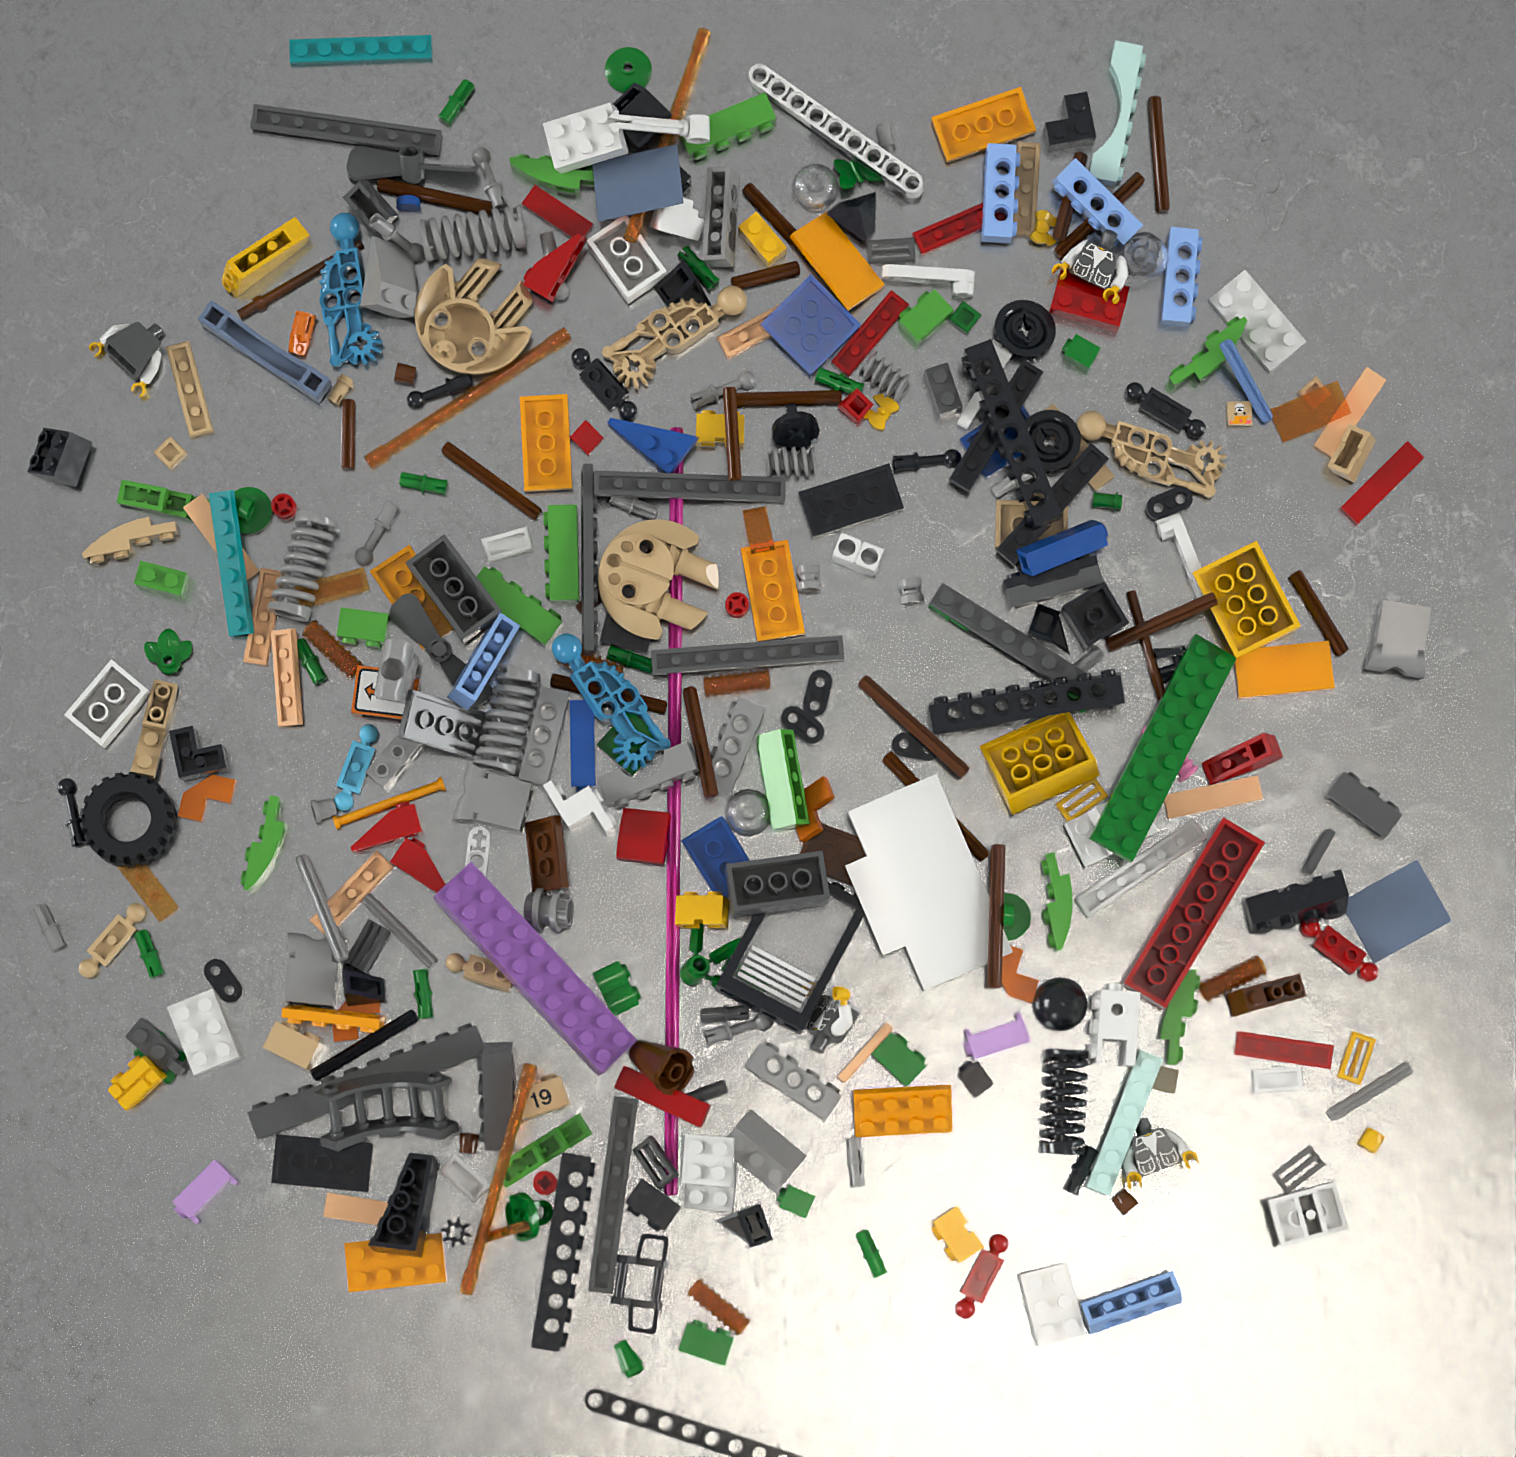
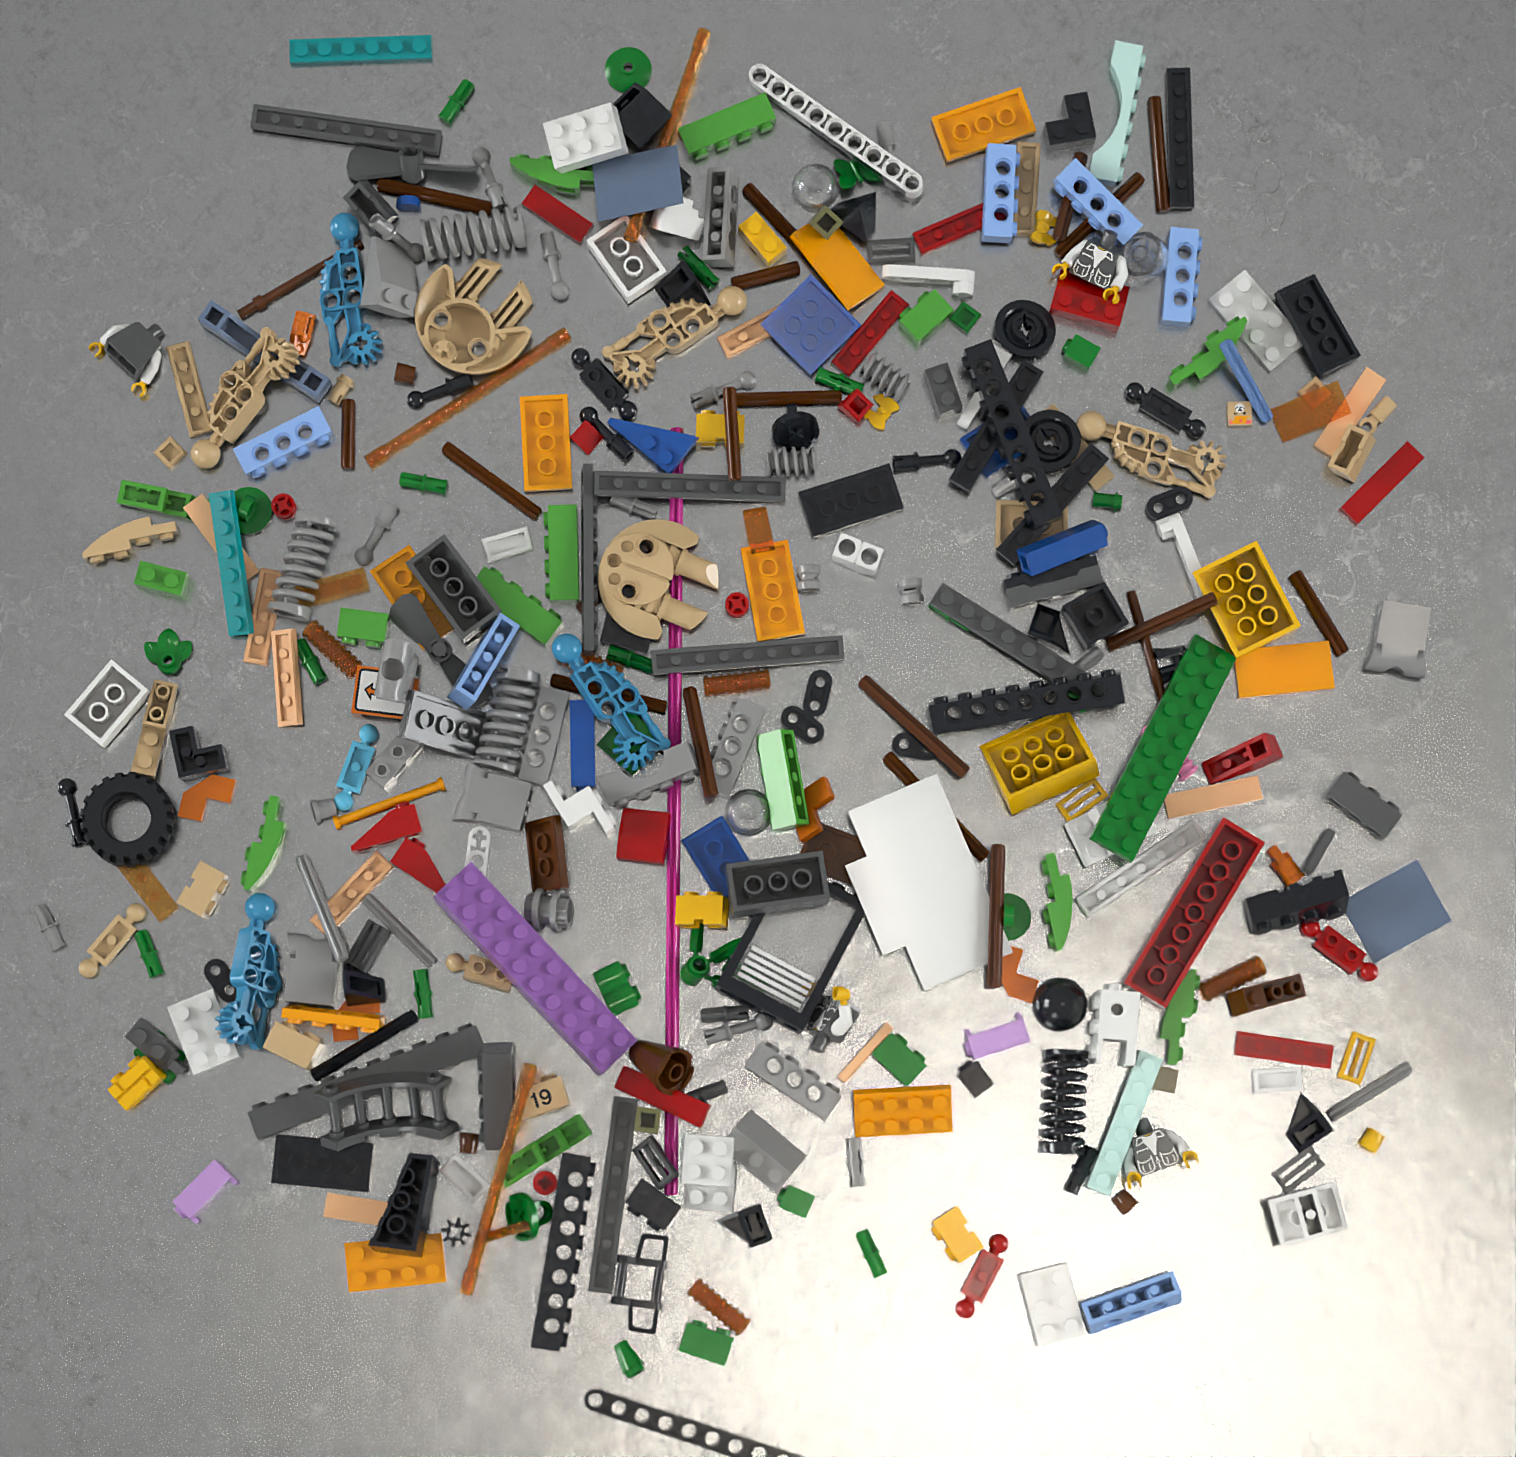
(59, 456): black slope -> none
(204, 890): none -> tan brick
(234, 399): none -> tan arm
(237, 1019): none -> dark azure arm
(247, 452): none -> light blue brick
(263, 256): yellow slope -> none
(552, 270): red slope -> none
(614, 440): none -> black pin
(647, 1120): none -> olive brick
(694, 128): white piece -> none
(825, 222): none -> olive brick
(1180, 138): none -> black plate
(1285, 866): none -> orange hinge
(1307, 1124): none -> black slope
(1317, 325): none -> black plate
(1379, 413): none -> tan bar

